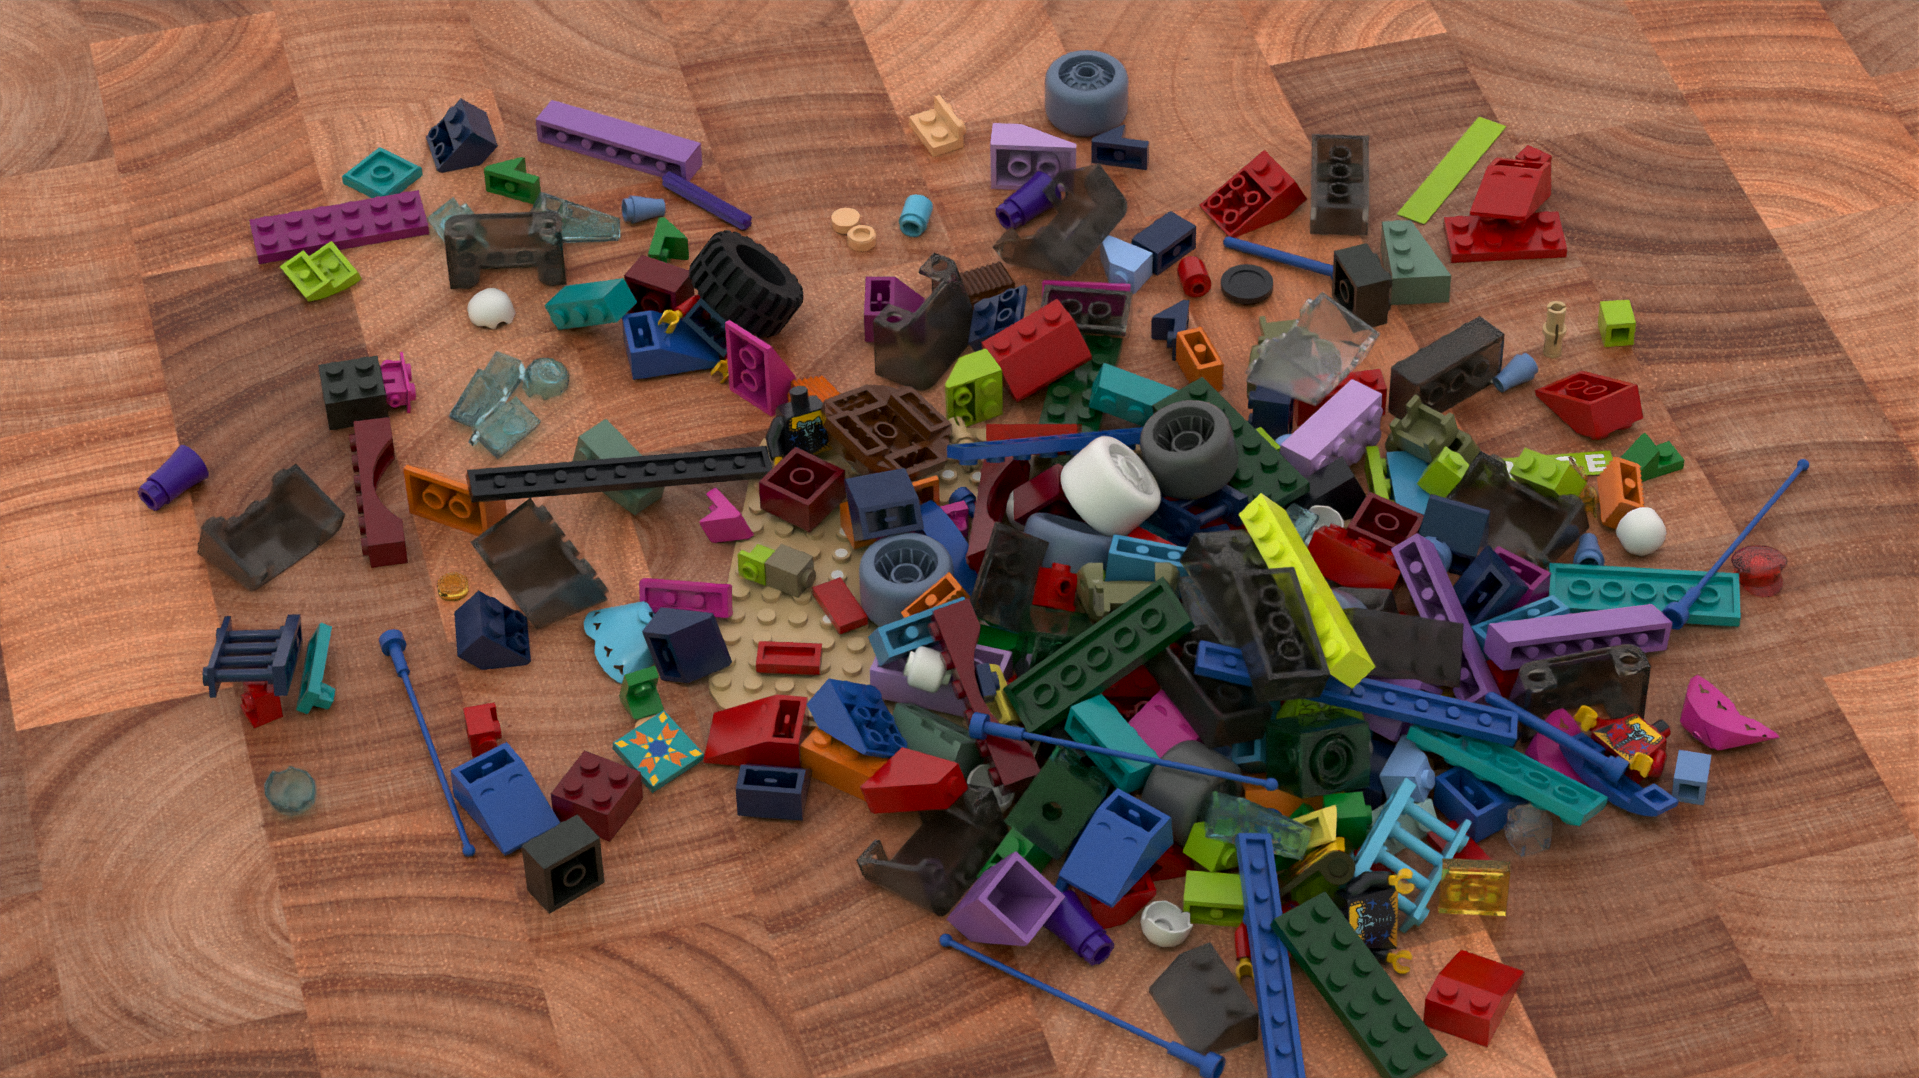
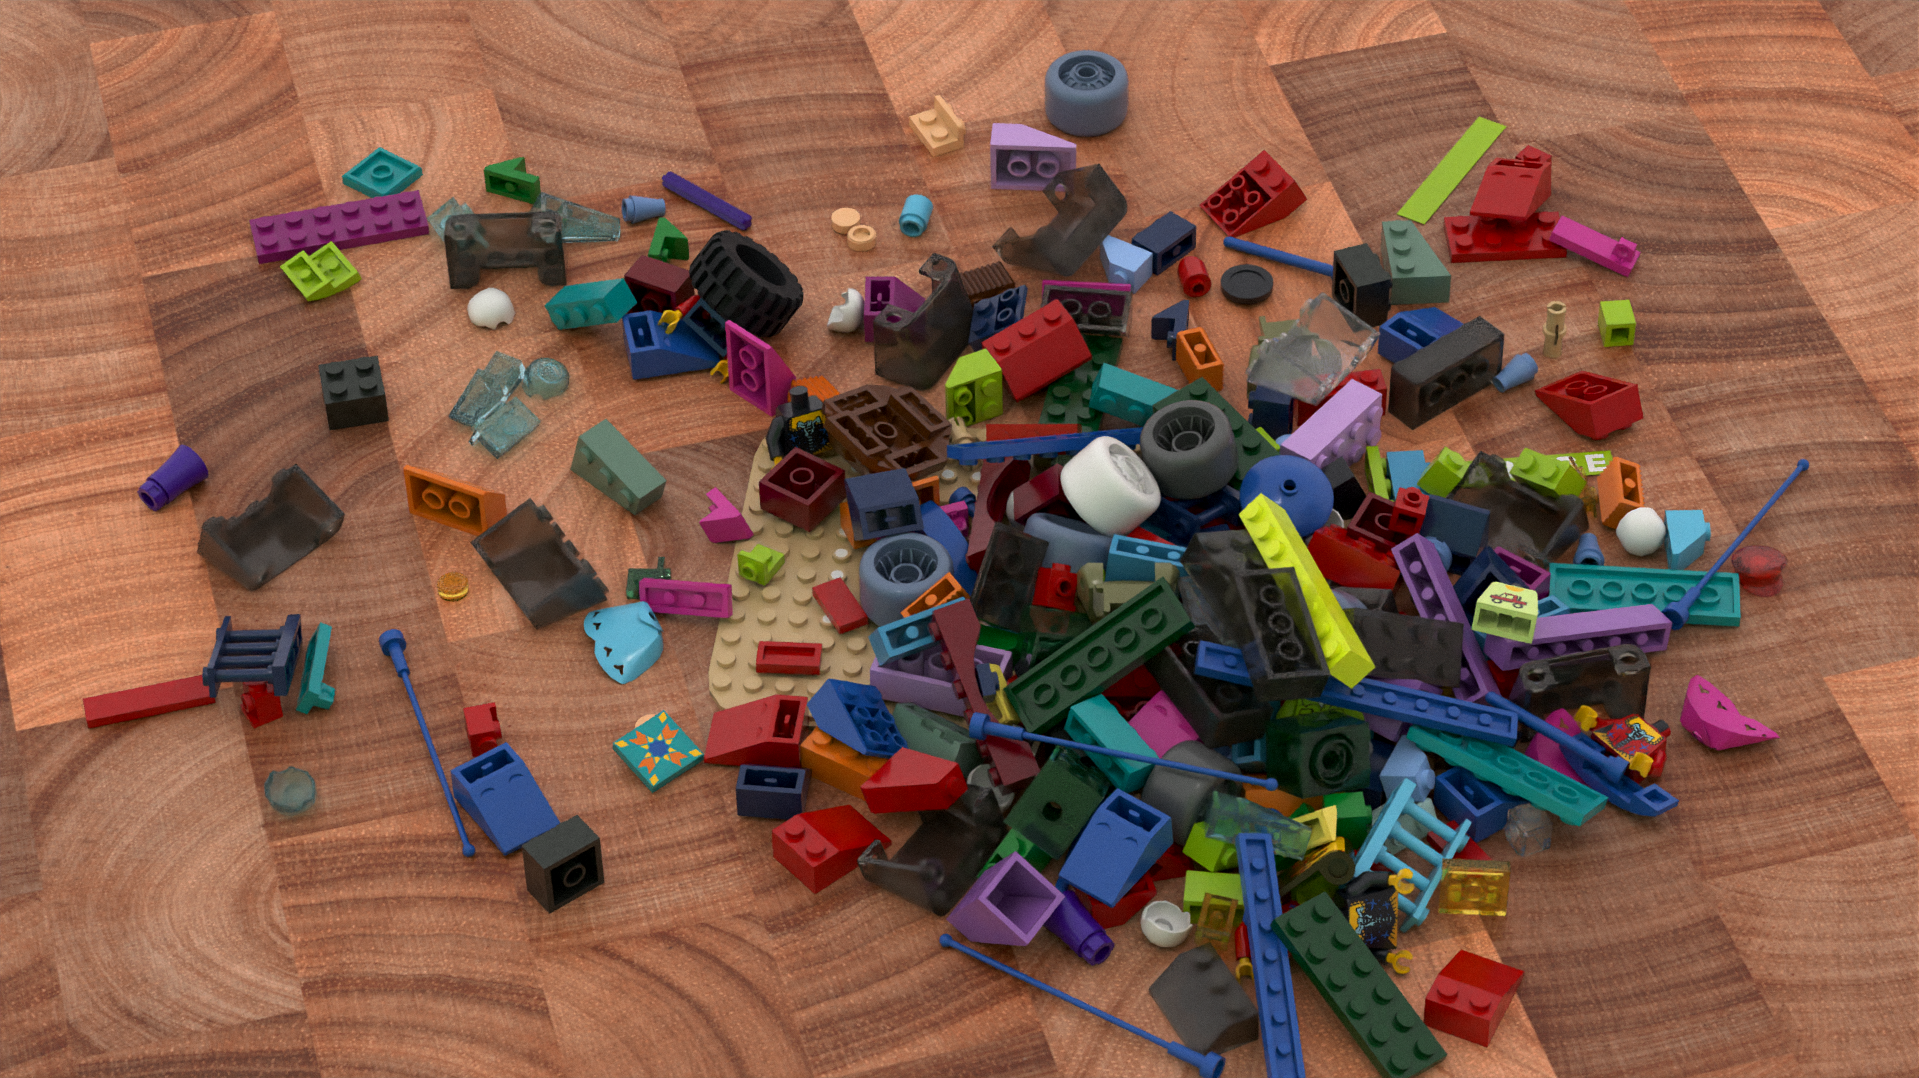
(146, 701): none -> red tile
(383, 529): dark red arch -> none
(396, 382): dark pink hinge -> none
(461, 138): dark blue slope -> none
(491, 634): dark blue slope -> none
(599, 793): dark red brick -> none
(617, 141): medium lavender brick -> none
(617, 474): black plate -> none
(637, 574): none -> clear green bracket
(640, 693): green slope -> none
(685, 644): dark blue slope -> none
(790, 570): dark tan brick -> none
(824, 844): none -> red slope
(848, 316): none -> white hair
(926, 670): white head -> none
(1026, 202): dark purple plant -> none
(1116, 150): dark blue slope -> none
(1216, 921): none -> clear yellow slope
(1306, 505): none -> blue dish
(1339, 184): clear smoke brick -> none
(1410, 503): none -> red brick
(1413, 330): none -> blue slope
(1427, 432): olive piece -> none
(1507, 612): none -> yellowish green torso
(1613, 254): none -> dark pink hinge
(1654, 459): green slope -> none
(1685, 537): none -> medium azure slope
(1691, 777): medium blue brick -> none

